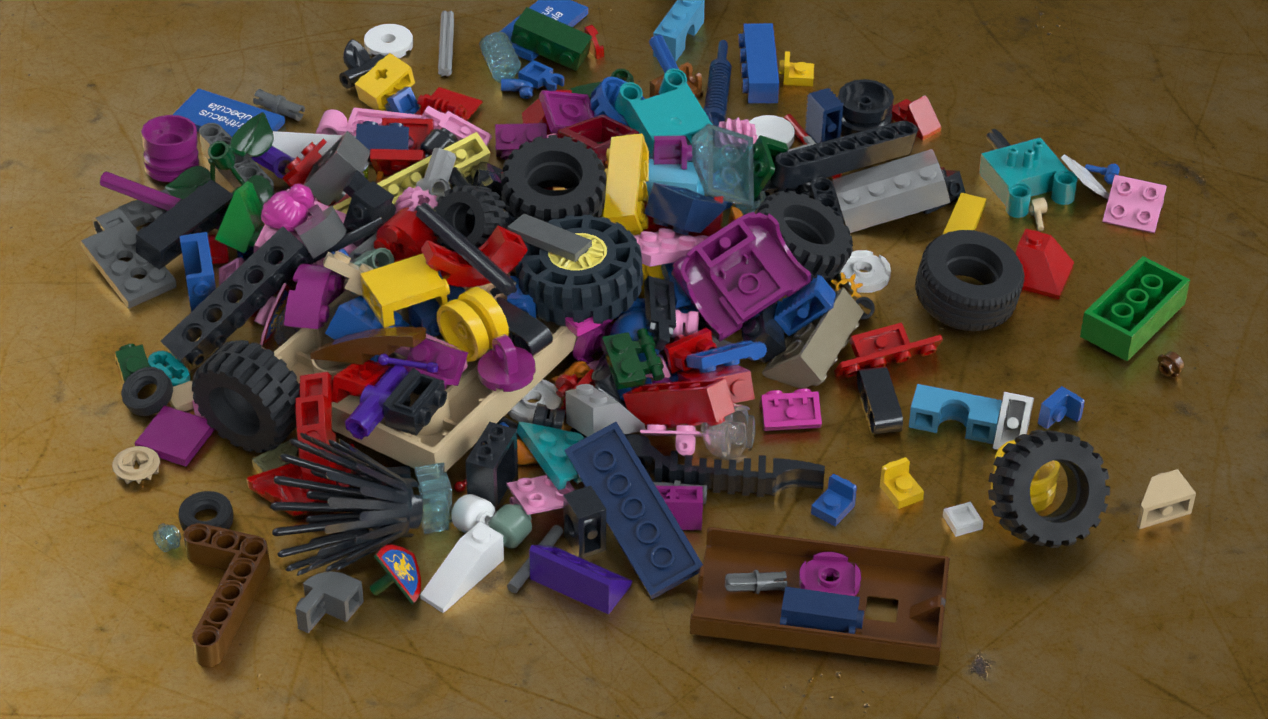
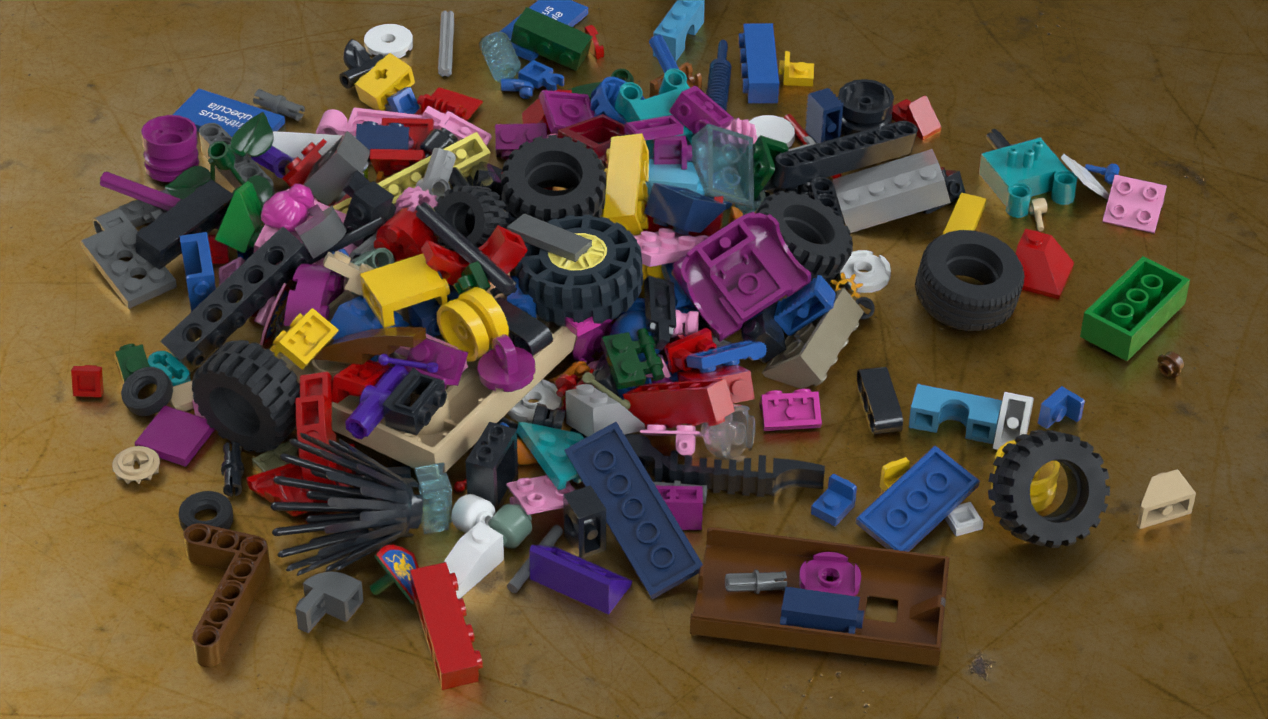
(87, 381): none -> red tile
(167, 537): clear light blue plate -> none
(232, 469): none -> black pin
(304, 338): none -> yellow bracket
(445, 626): none -> red brick
(472, 277): none -> dark green tile
(589, 378): none -> olive hinge
(655, 127): none -> magenta tile
(697, 110): none -> magenta bracket
(883, 346): red bracket -> none
(917, 501): none -> blue tile

